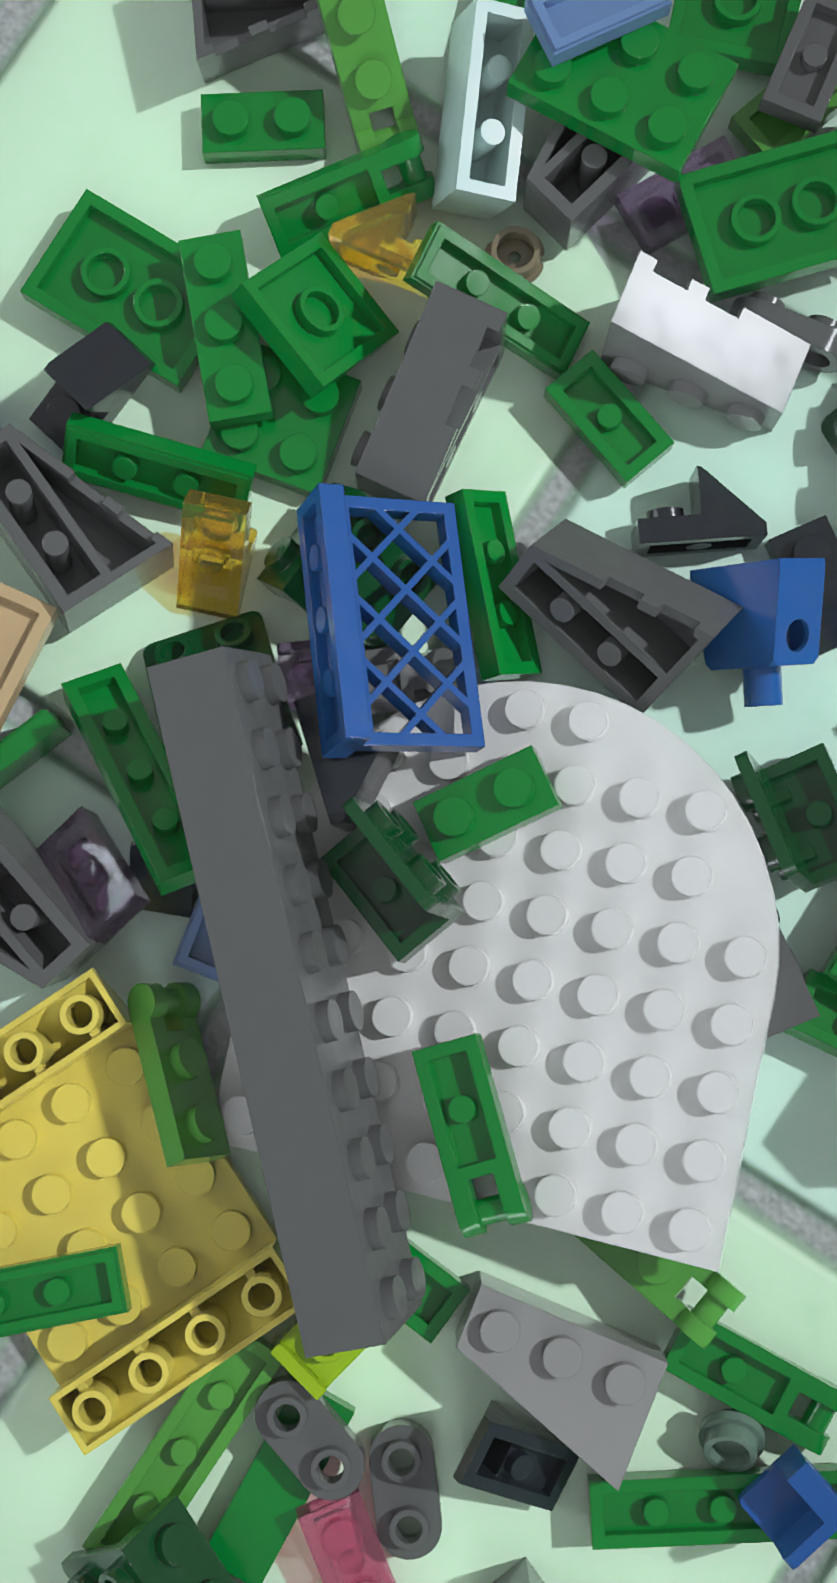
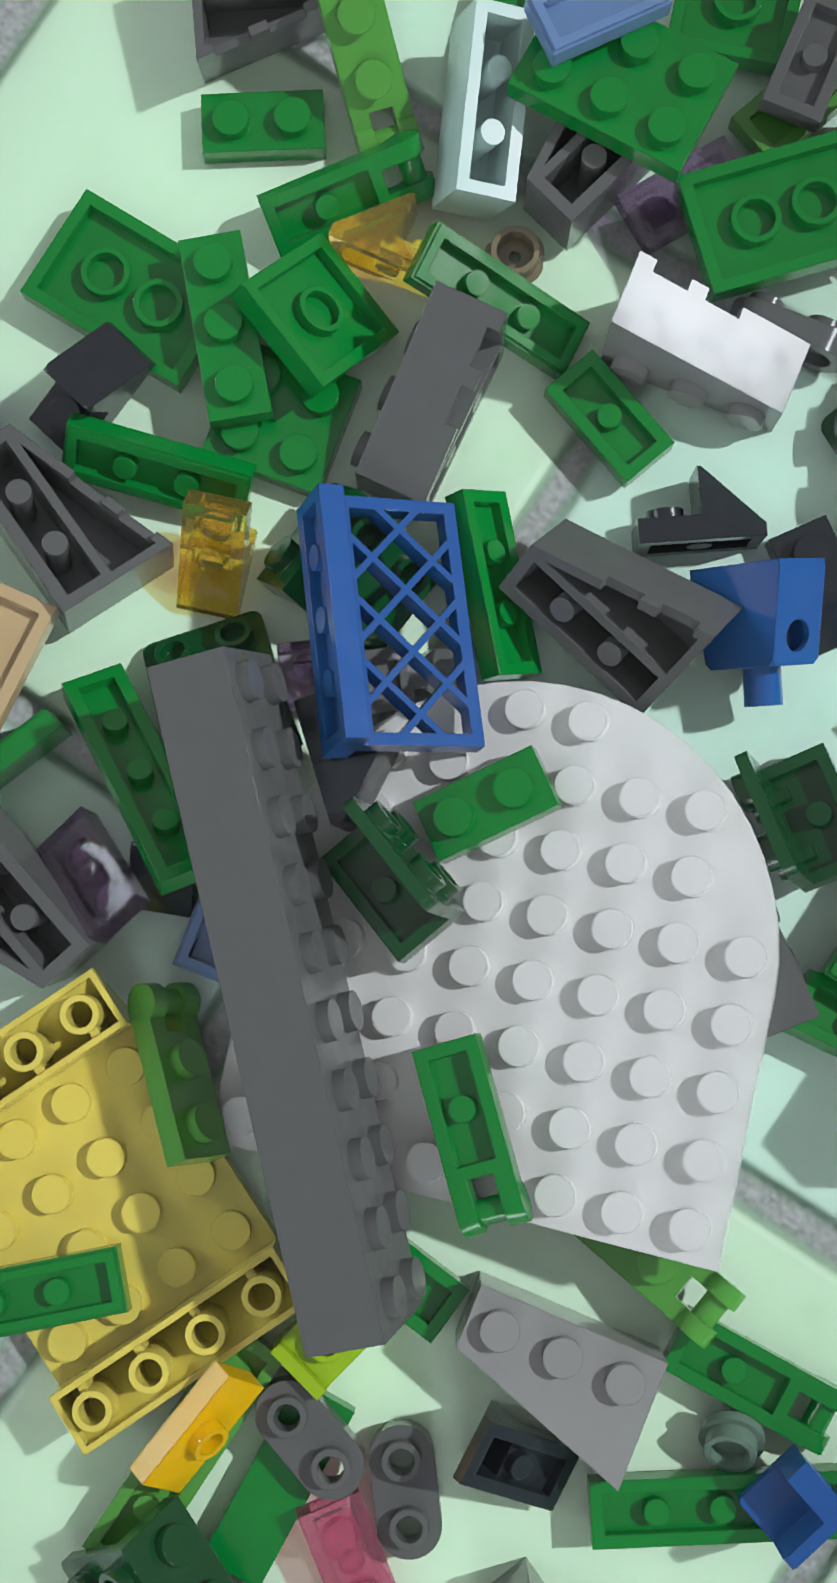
(196, 1427): none -> yellow plate

